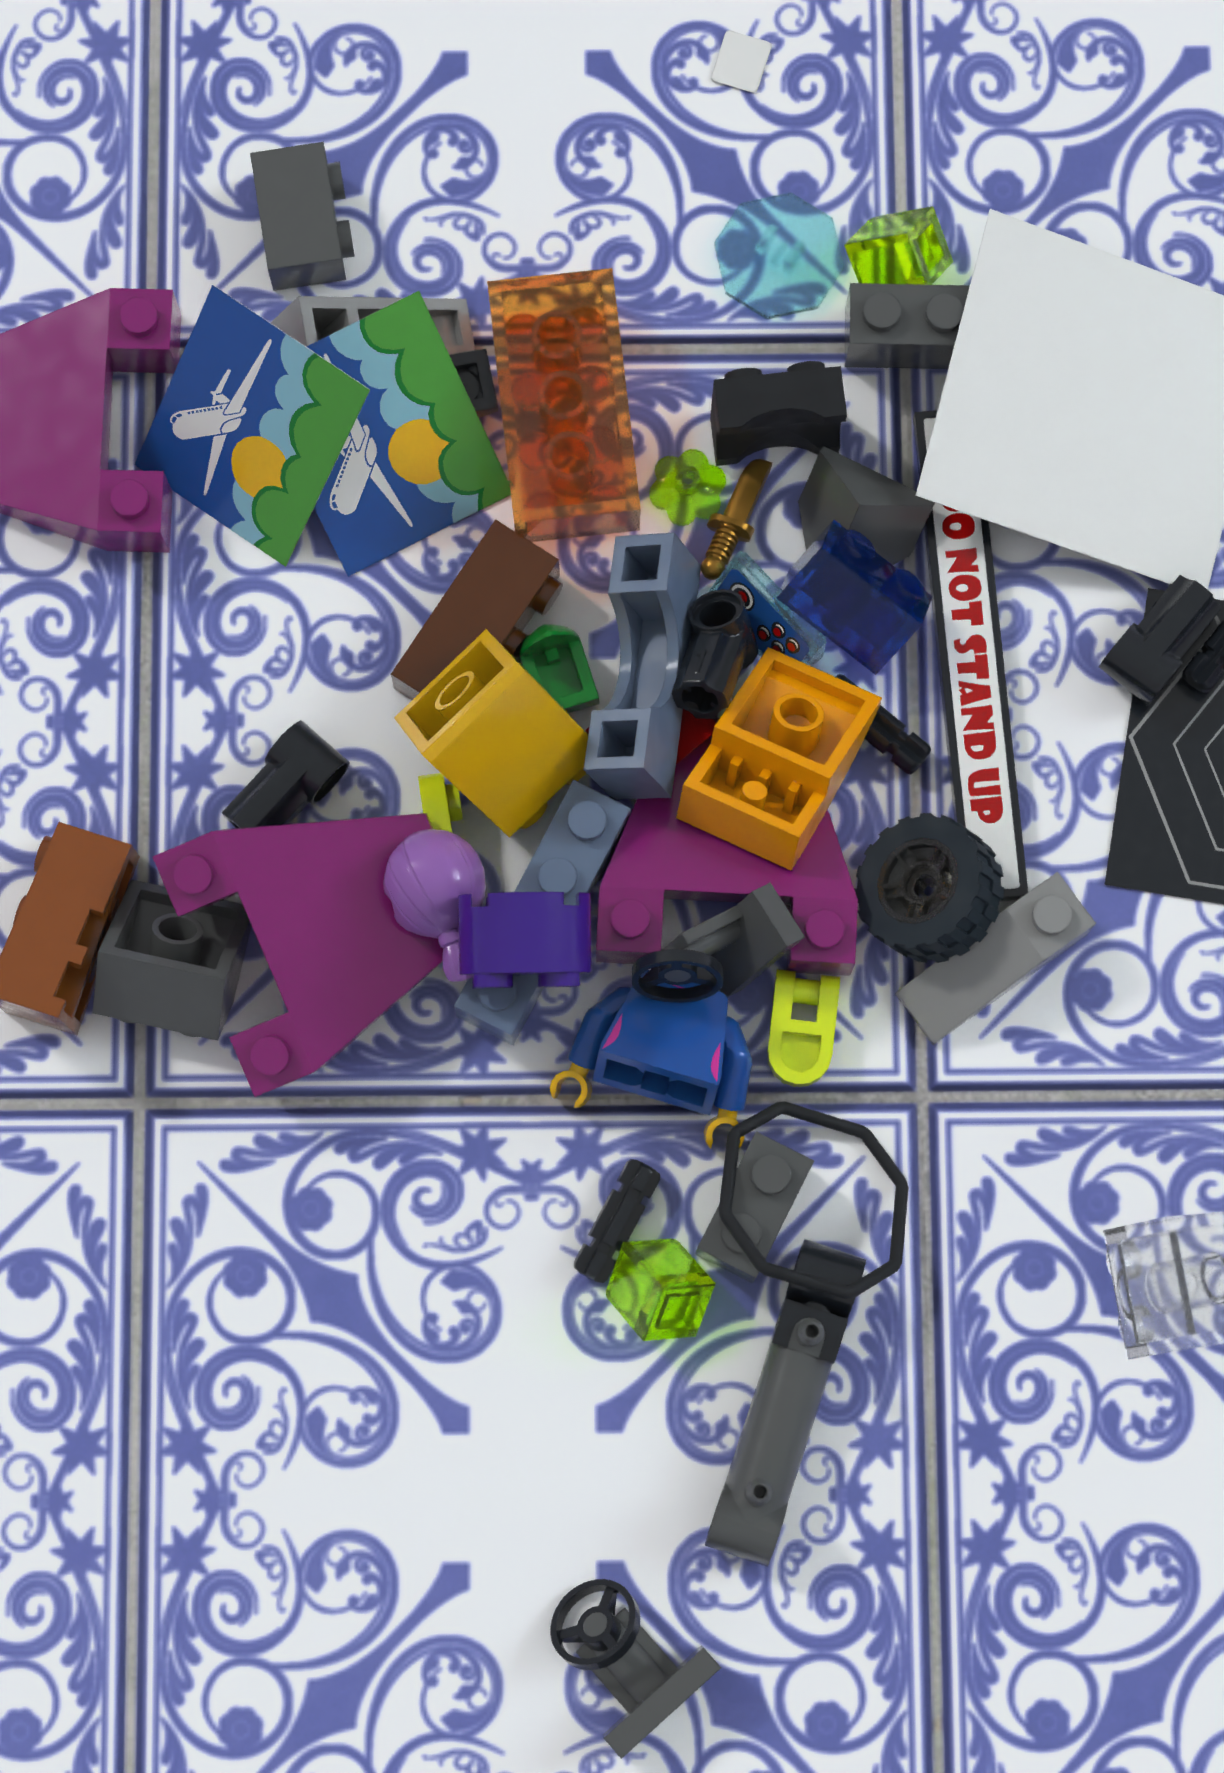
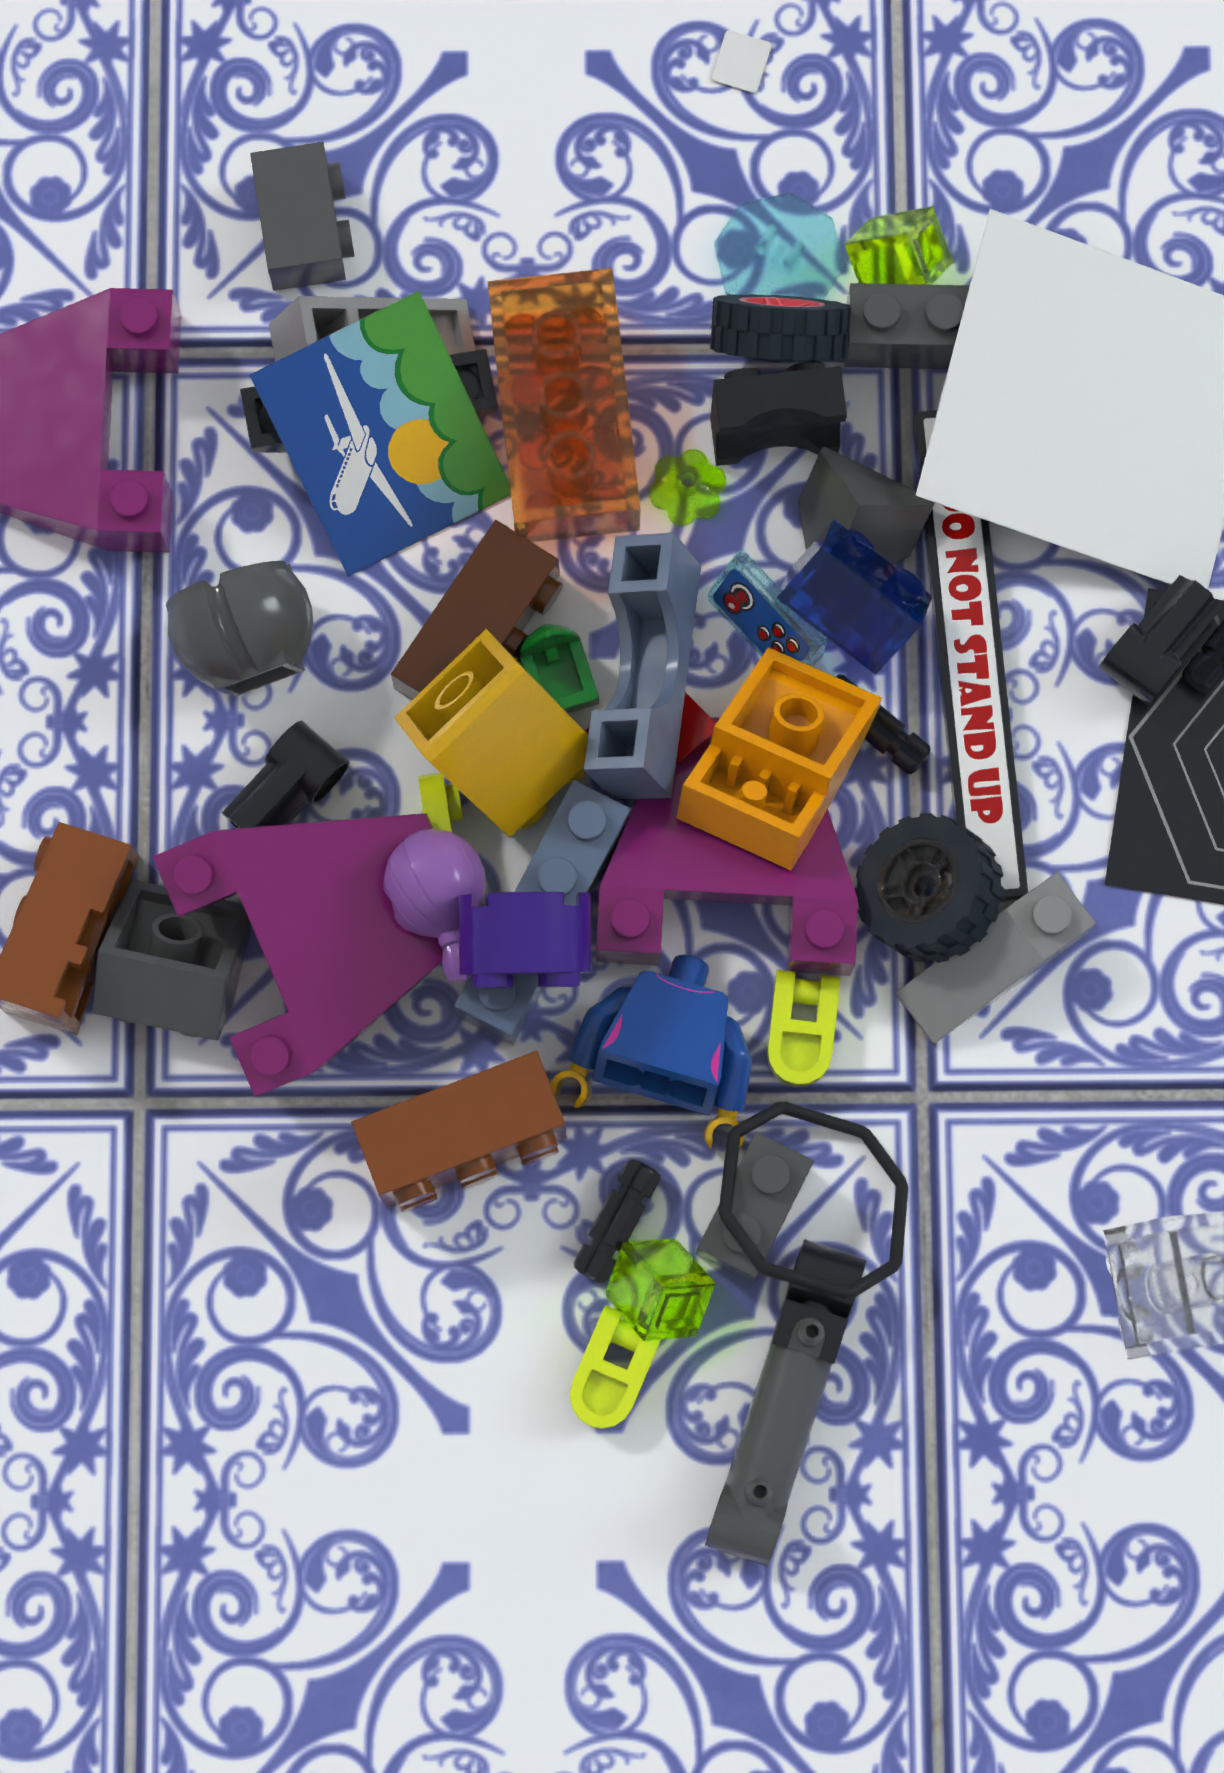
(244, 628): none -> dark grey piece
(251, 425): sticker -> none
(461, 1132): none -> dark orange brick
(601, 1390): none -> neon yellow plate
(627, 1662): dark grey piece -> none
(715, 655): black piece -> none
(721, 951): dark grey piece -> none
(733, 524): pearl gold piece -> none
(780, 327): none -> black wheel

